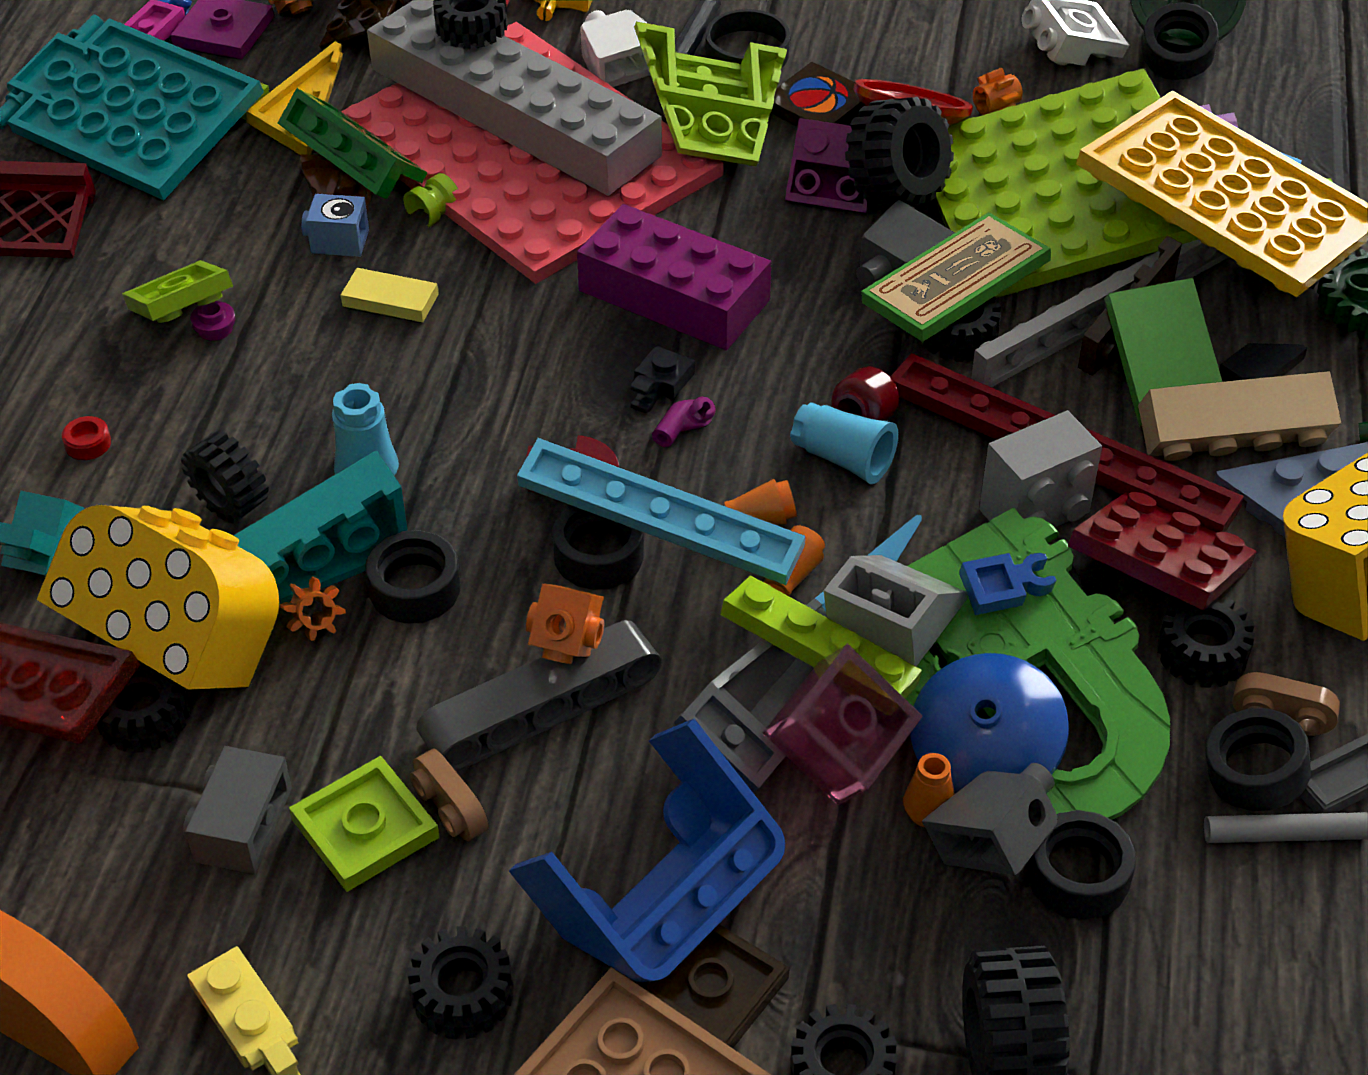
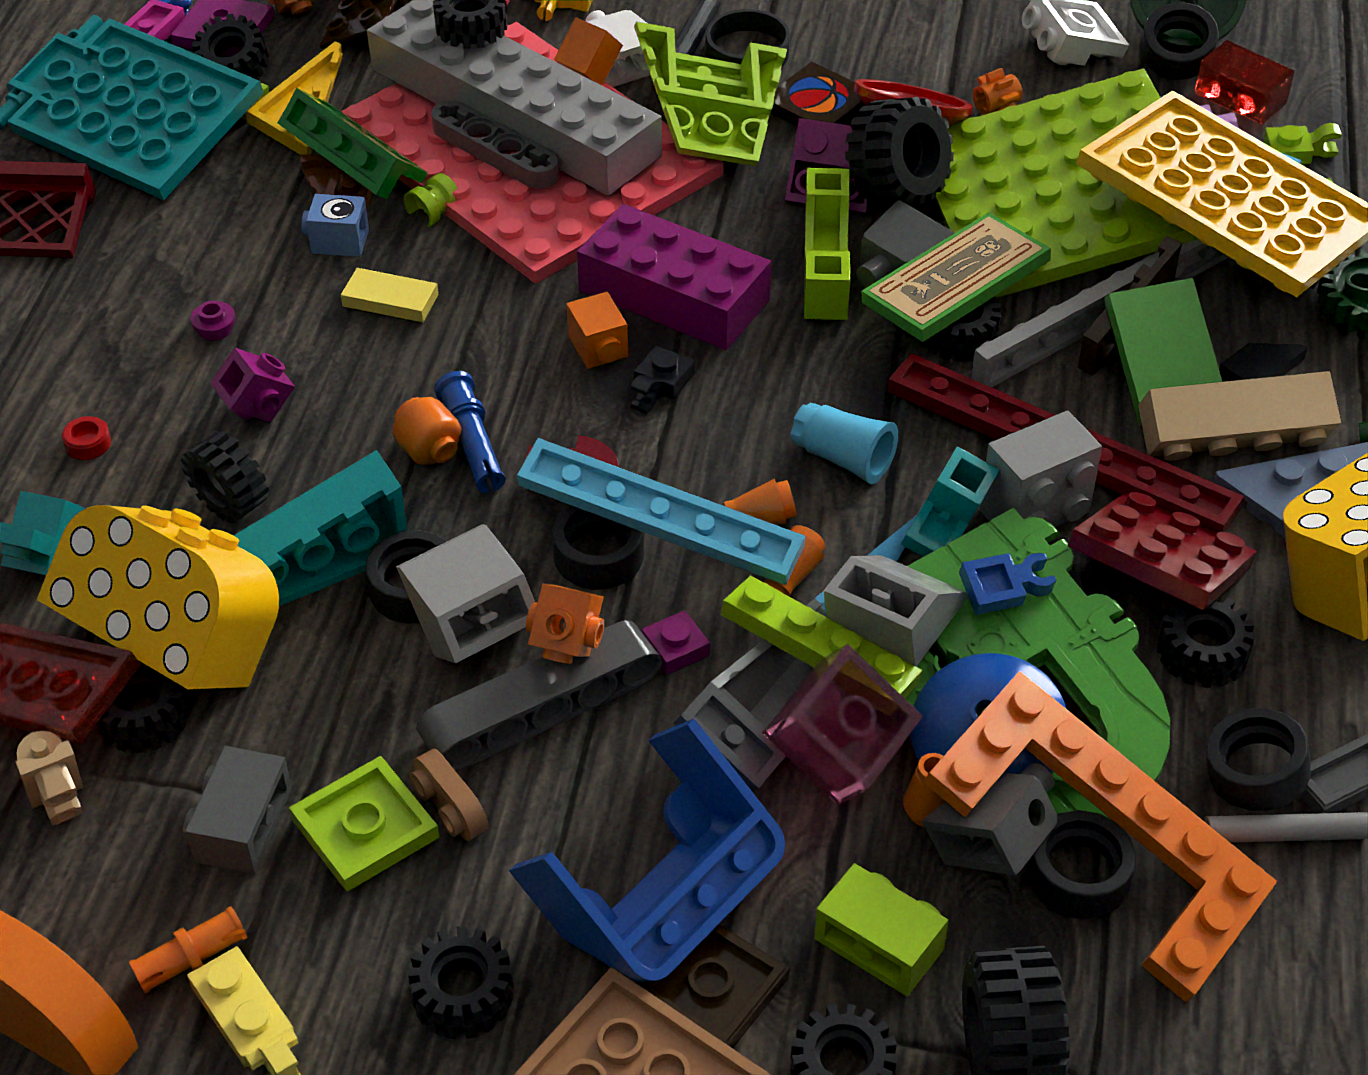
(50, 775): none -> tan hips
(168, 294): lime plate -> none
(188, 949): none -> orange pin
(230, 34): none -> black tyre
(253, 384): none -> magenta brick
(320, 619): orange gear -> none
(360, 427): medium azure plant -> none
(426, 429): none -> orange head
(457, 395): none -> blue pin
(467, 594): none -> light grey slope
(531, 165): none -> dark grey beam
(588, 51): none -> orange brick
(597, 330): none -> orange brick
(677, 641): none -> magenta plate
(681, 417): magenta arm -> none
(826, 244): none -> lime arch
(867, 394): dark red head -> none
(881, 928): none -> lime brick
(950, 503): none -> teal brick
(1225, 879): none -> orange plate
(1244, 82): none -> clear red brick
(1303, 145): none -> lime plate
(1306, 703): medium nougat plate -> none

